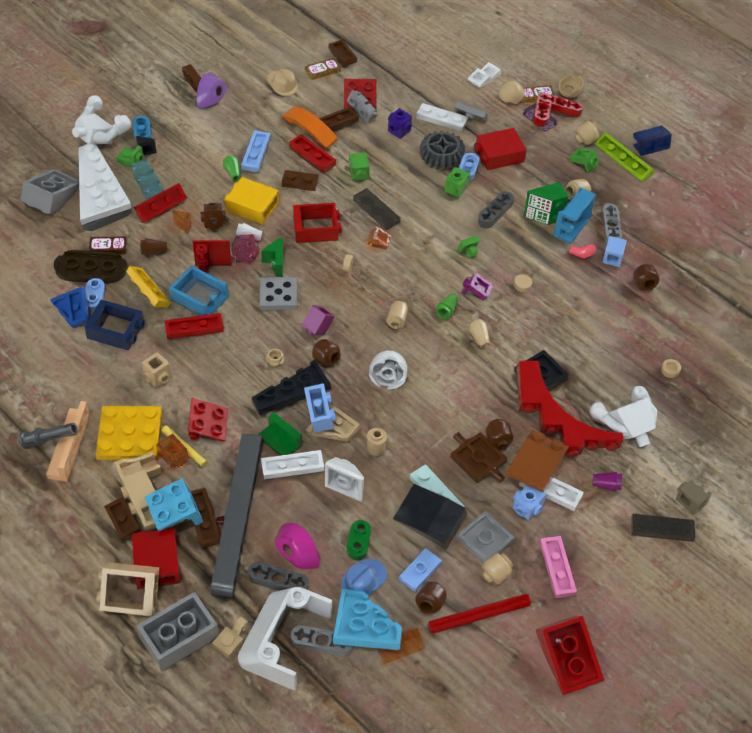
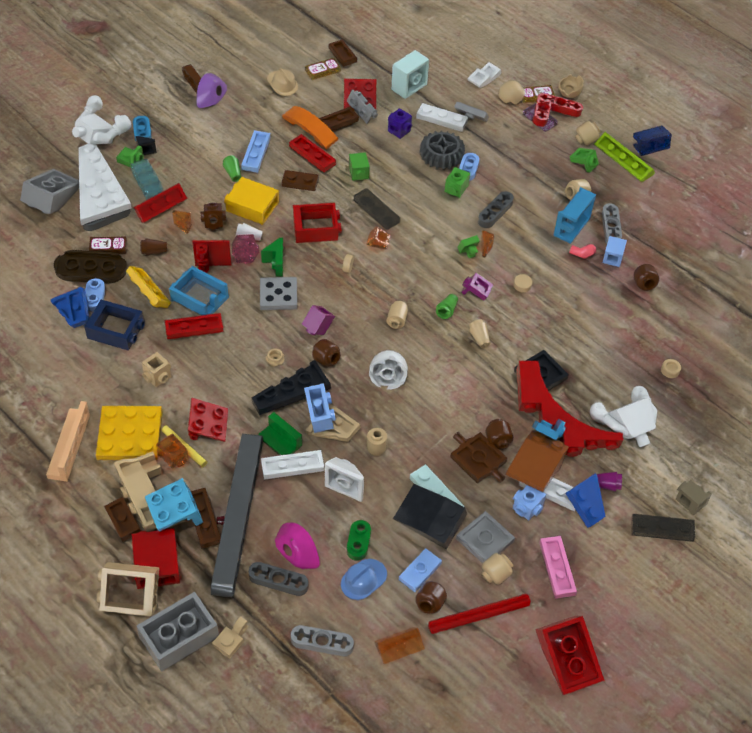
(41, 436): dark grey pin -> none
(258, 652): white windscreen -> none
(364, 623): medium azure plate -> none
(410, 74): none -> light aqua brick
(486, 242): none -> clear orange slope
(500, 148): red brick -> none
(545, 202): green slope -> none
(546, 428): none -> dark azure bracket
(588, 500): none -> blue wing

